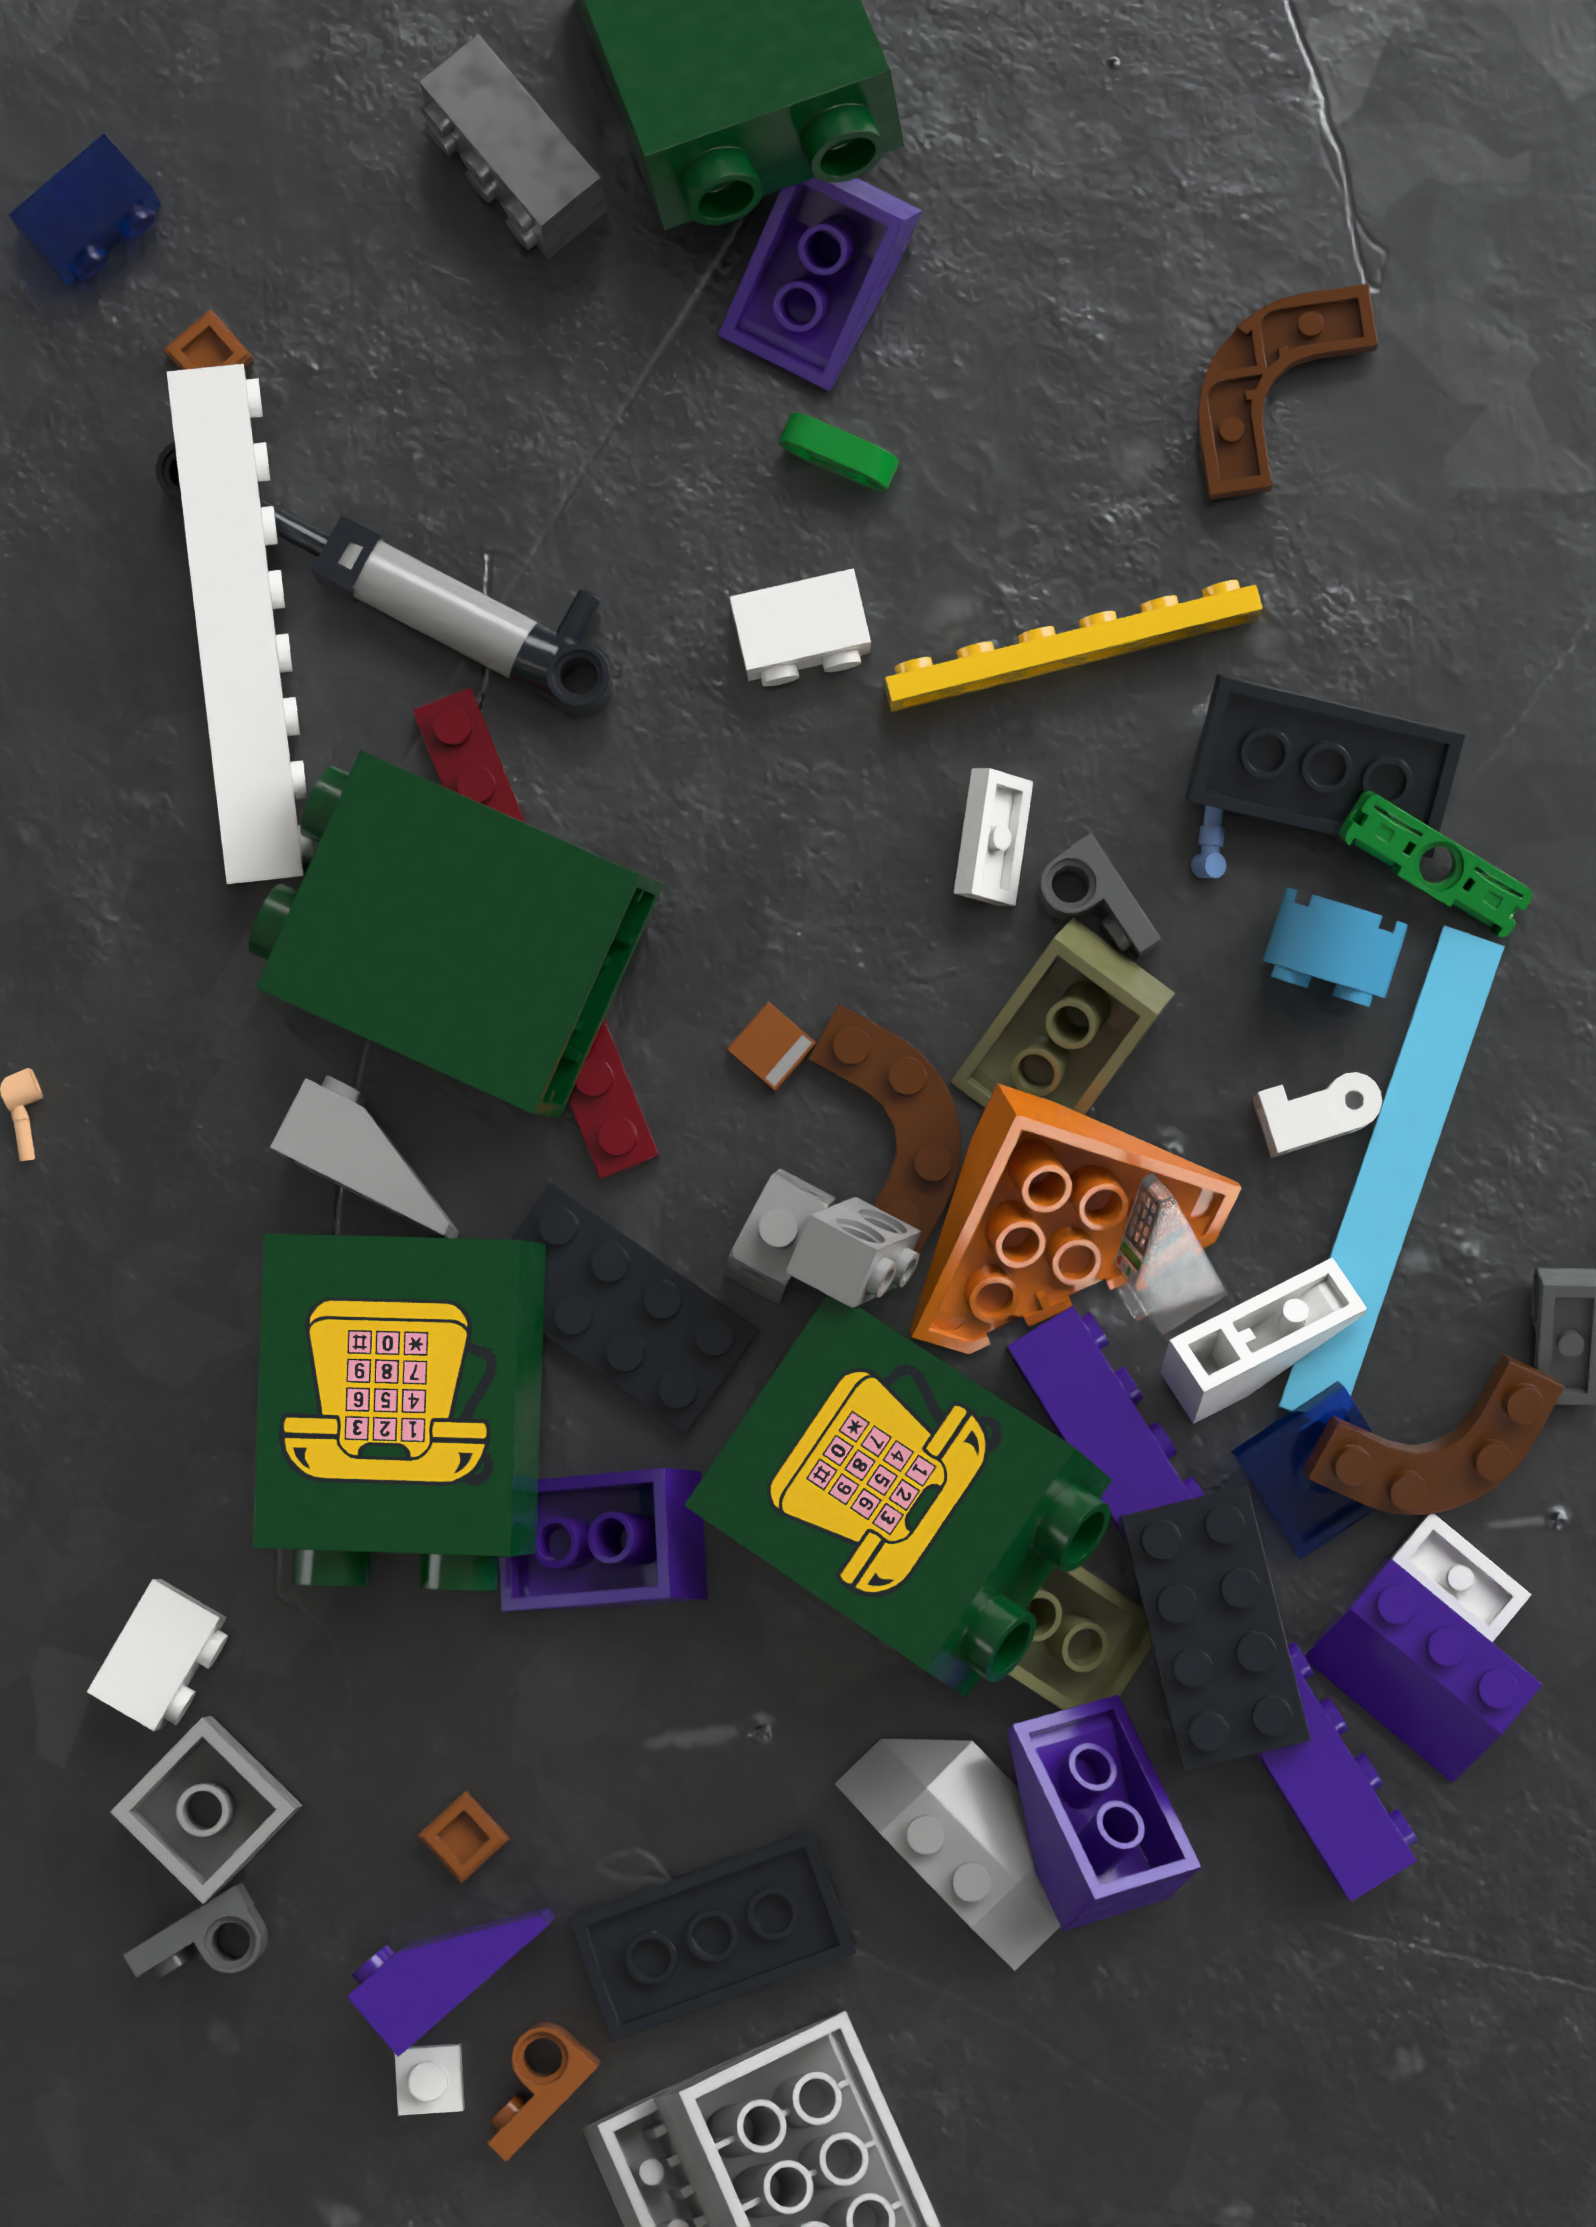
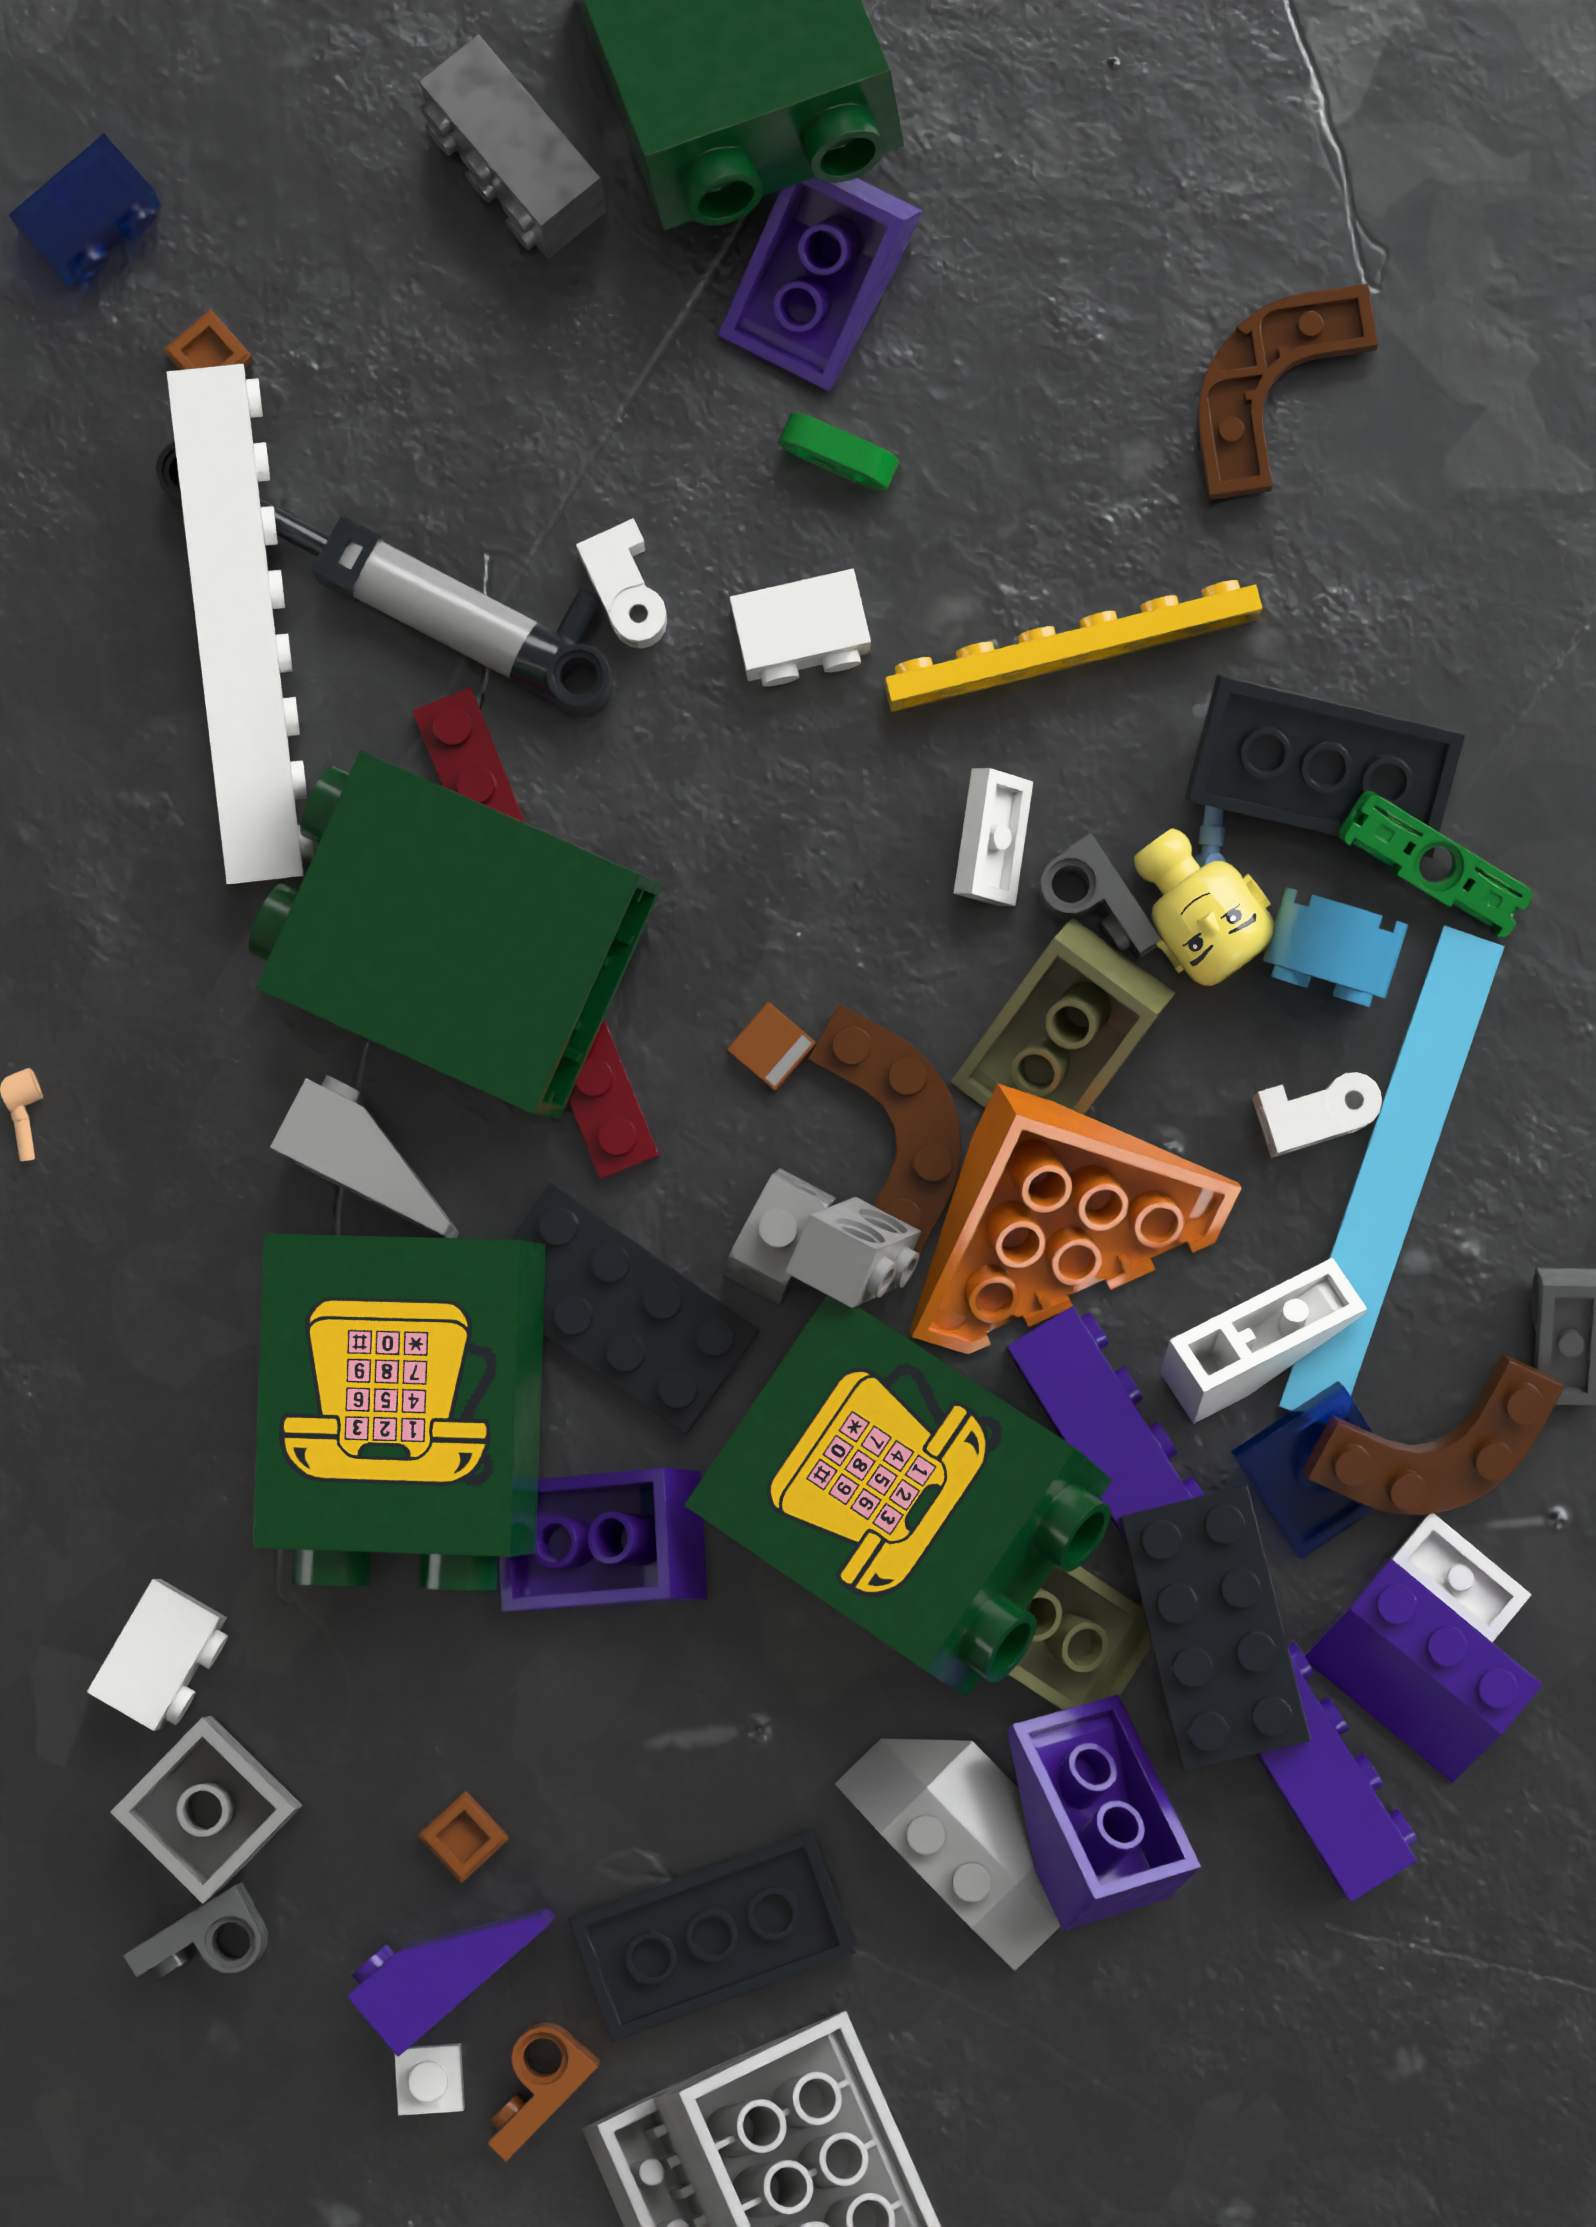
(631, 607): none -> white leg
(1163, 1261): clear slope -> none
(1207, 915): none -> light yellow piece

